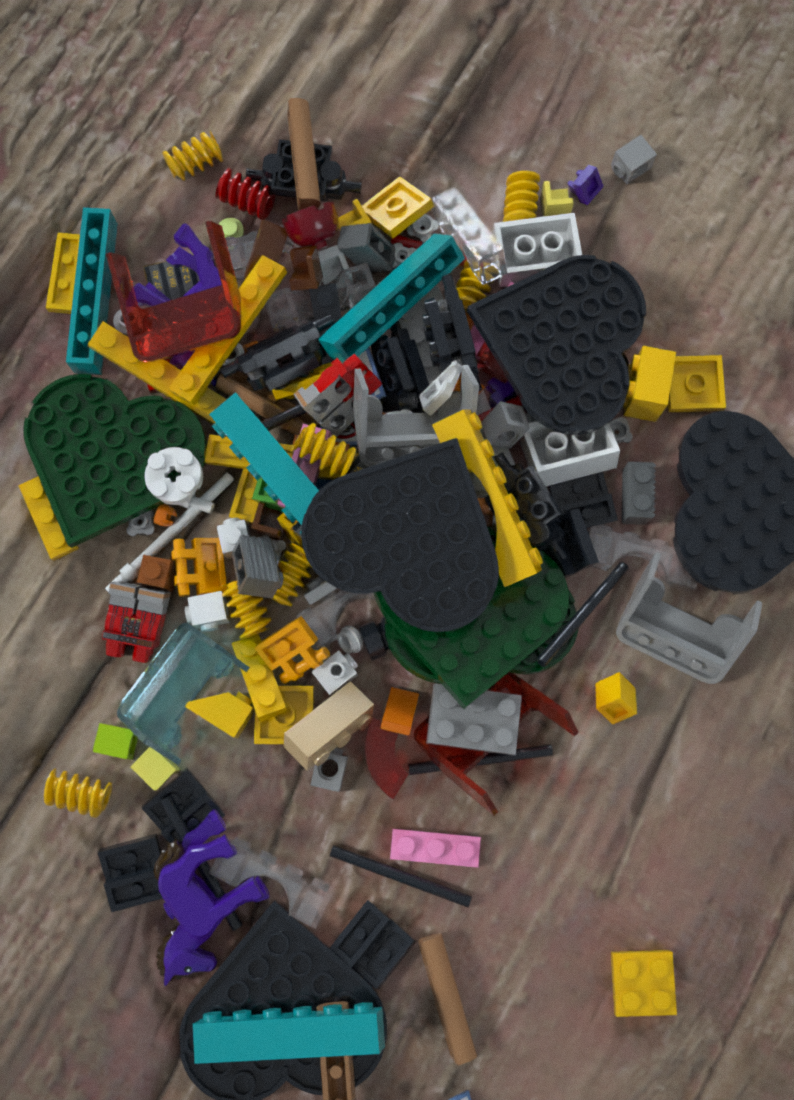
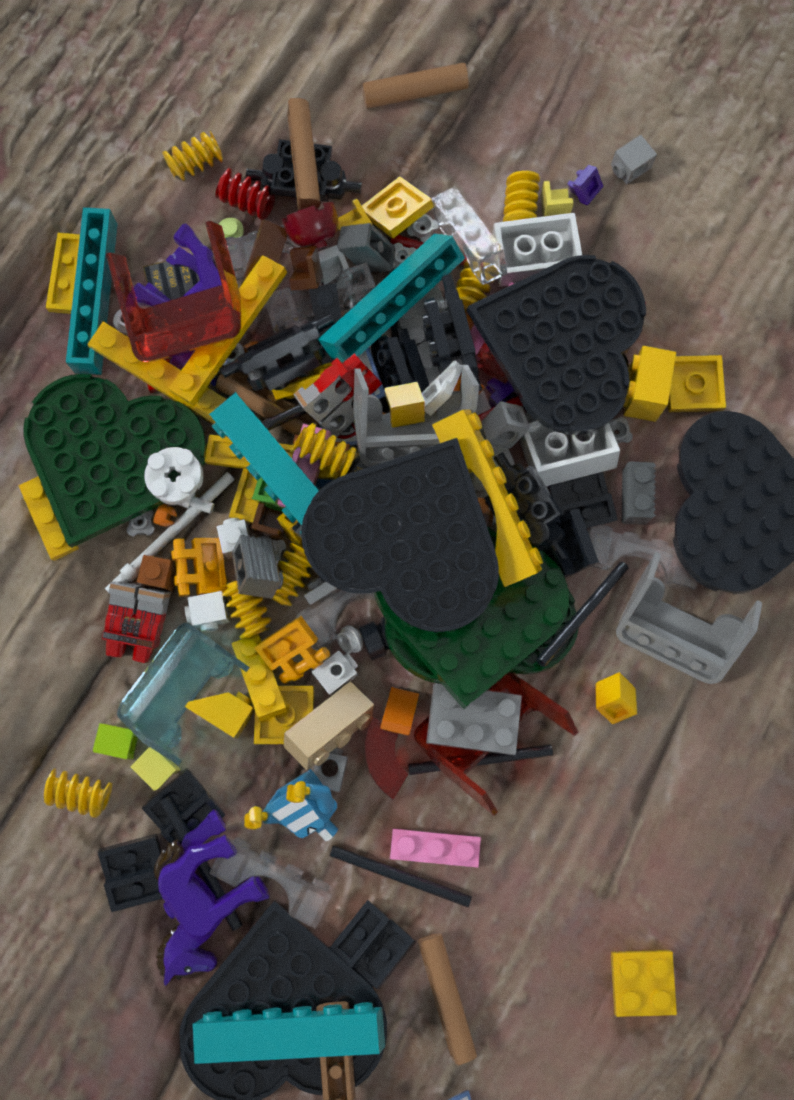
(300, 806): none -> torso
(405, 404): none -> yellow panel
(415, 85): none -> medium nougat brick

